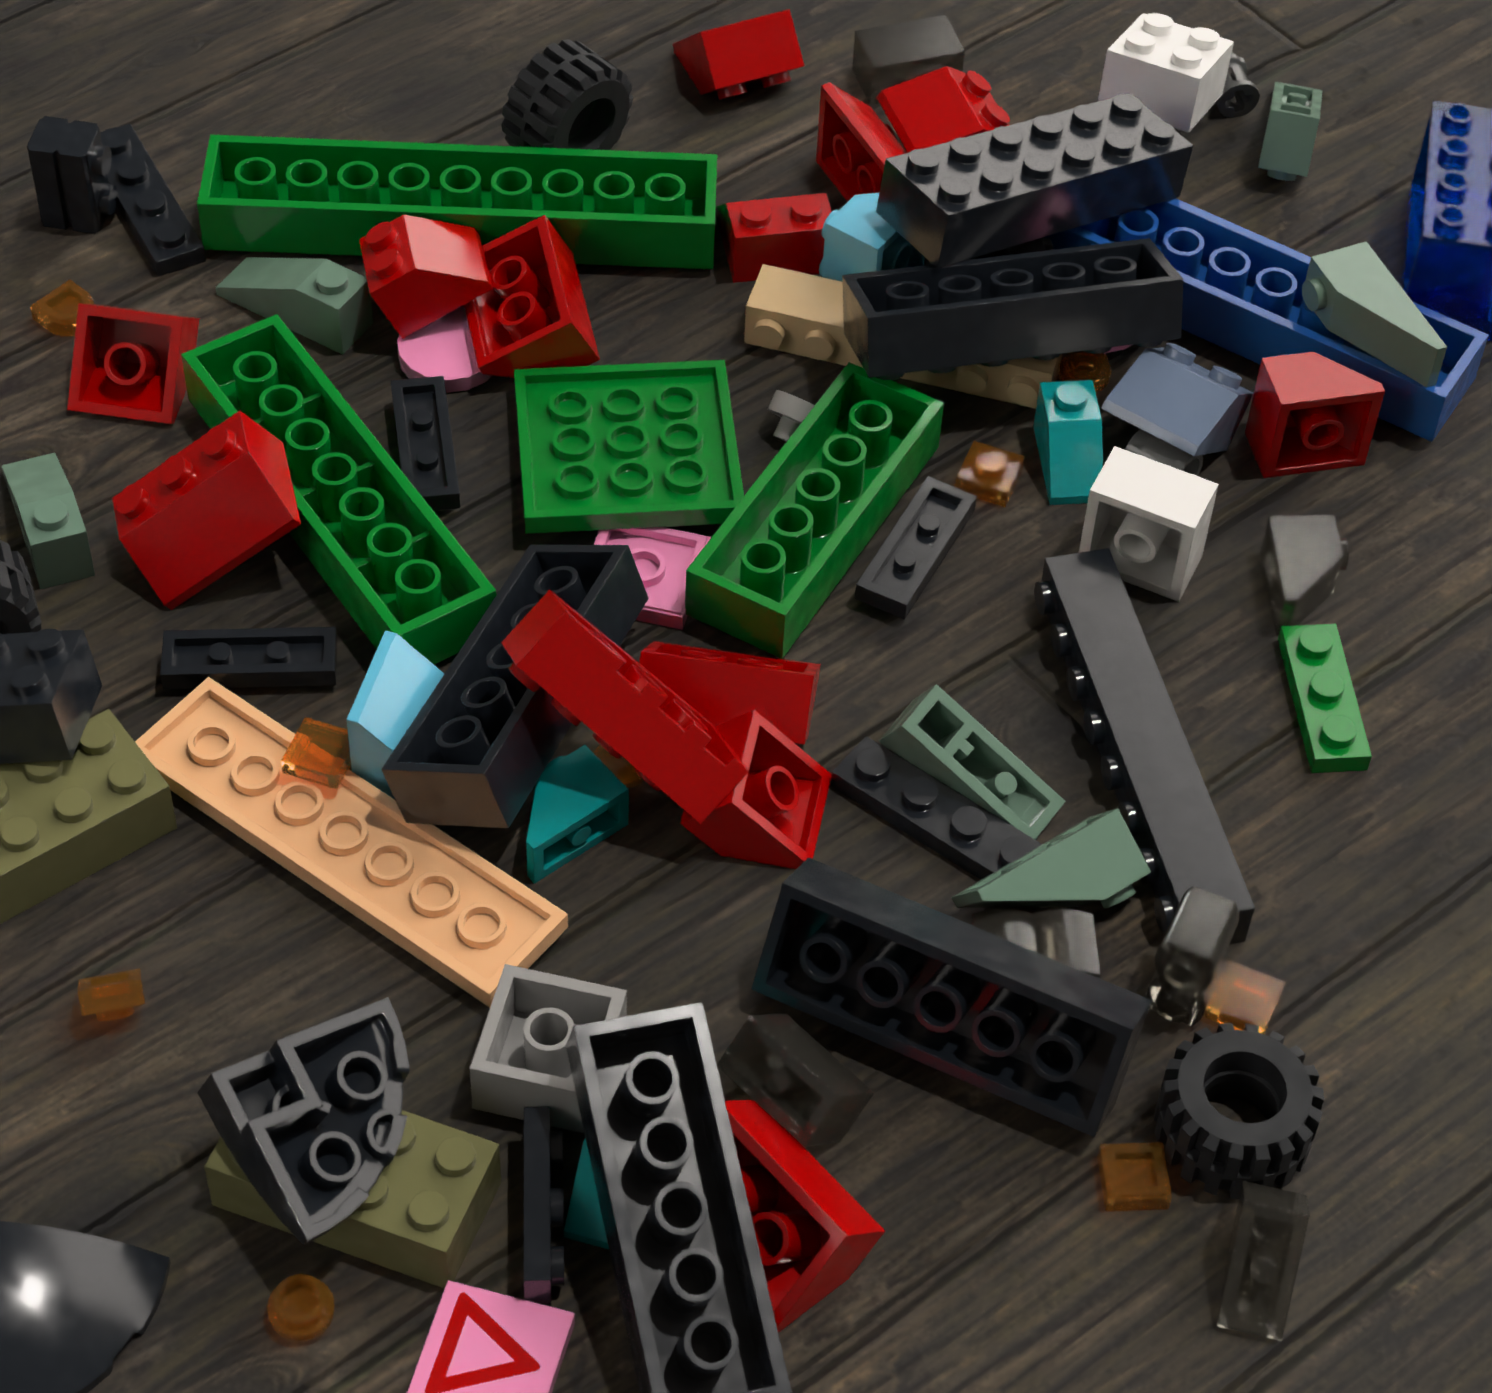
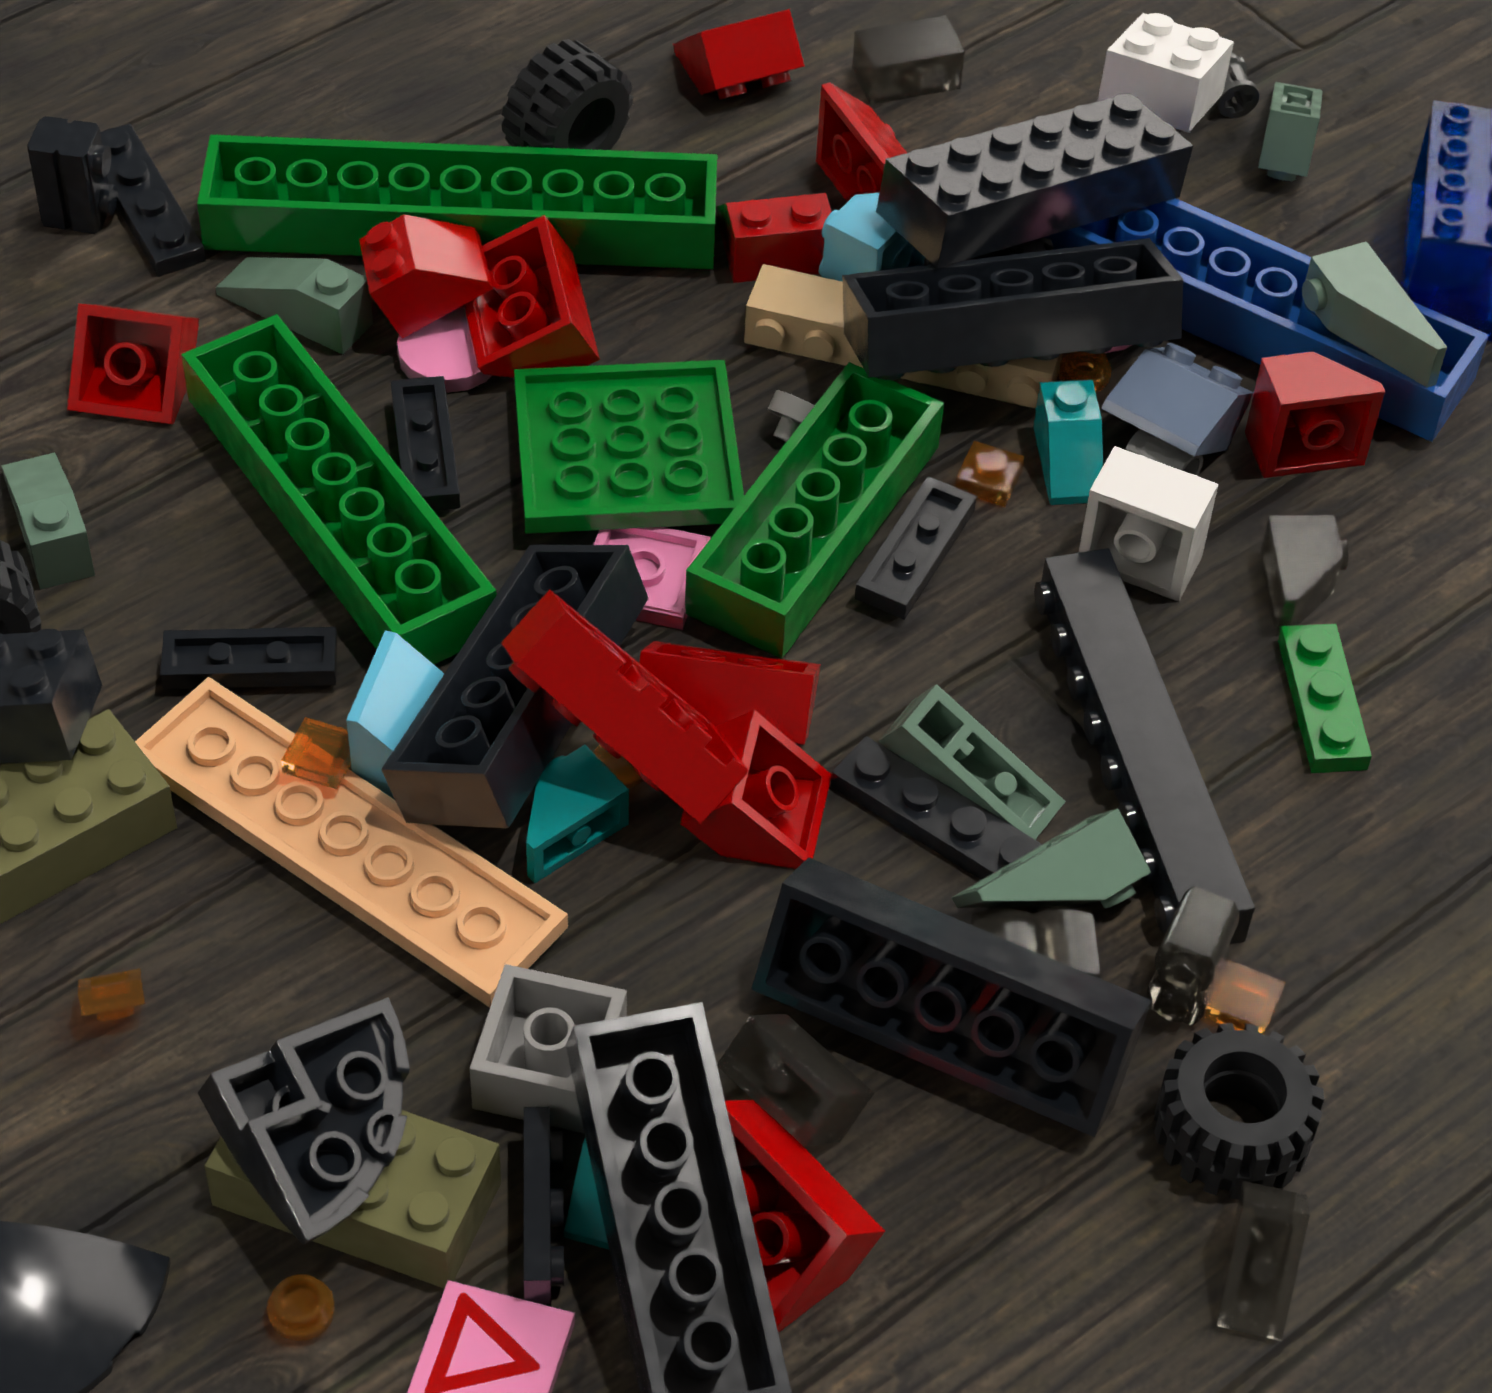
(59, 308): clear orange tile -> none
(207, 508): red slope -> none
(941, 108): red slope -> none
(1134, 1176): clear orange tile -> none

